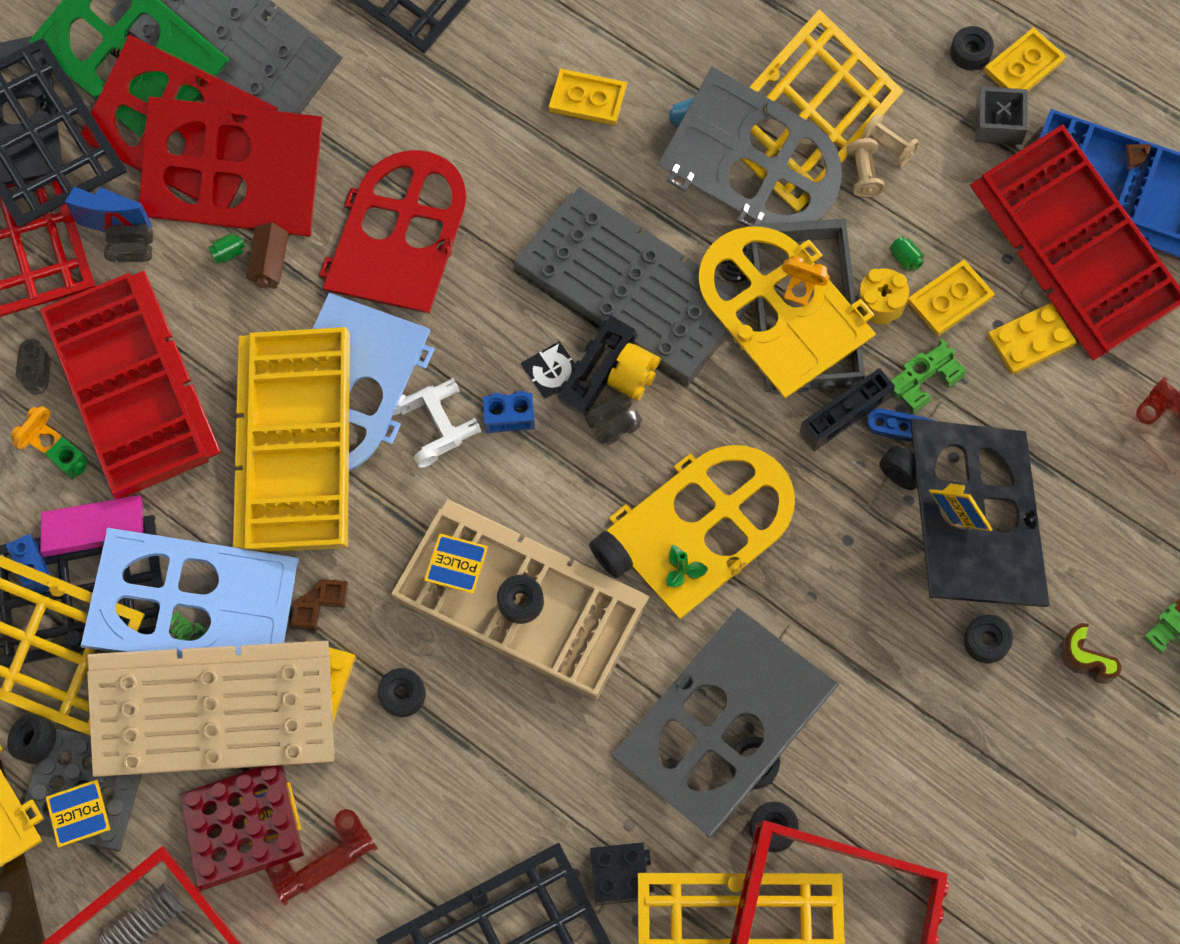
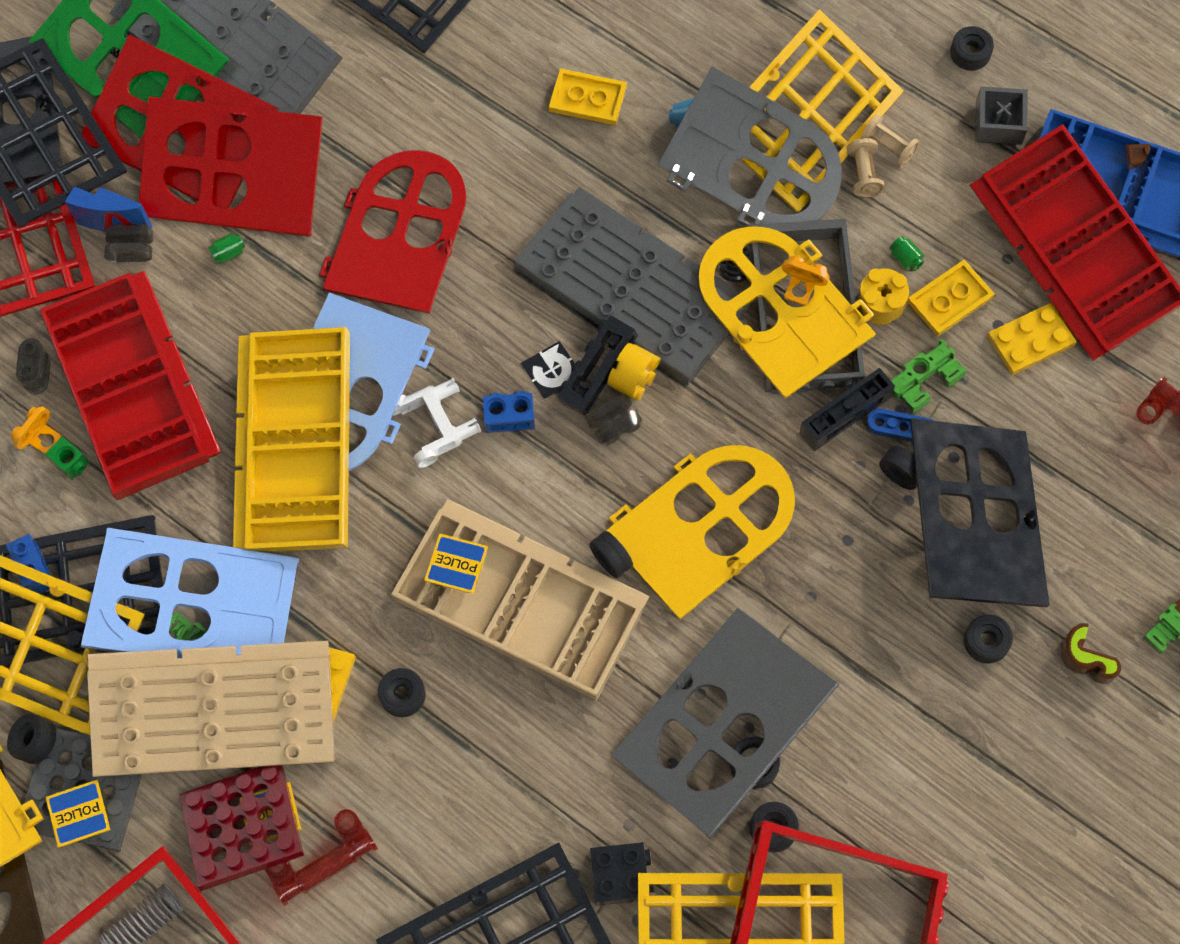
(86, 525): dark pink tile -> none
(267, 255): reddish brown brick -> none
(307, 607): reddish brown tile -> none
(526, 612): black tyre -> none
(679, 559): green plant -> none
(960, 508): piece -> none
(1025, 62): yellow plate -> none

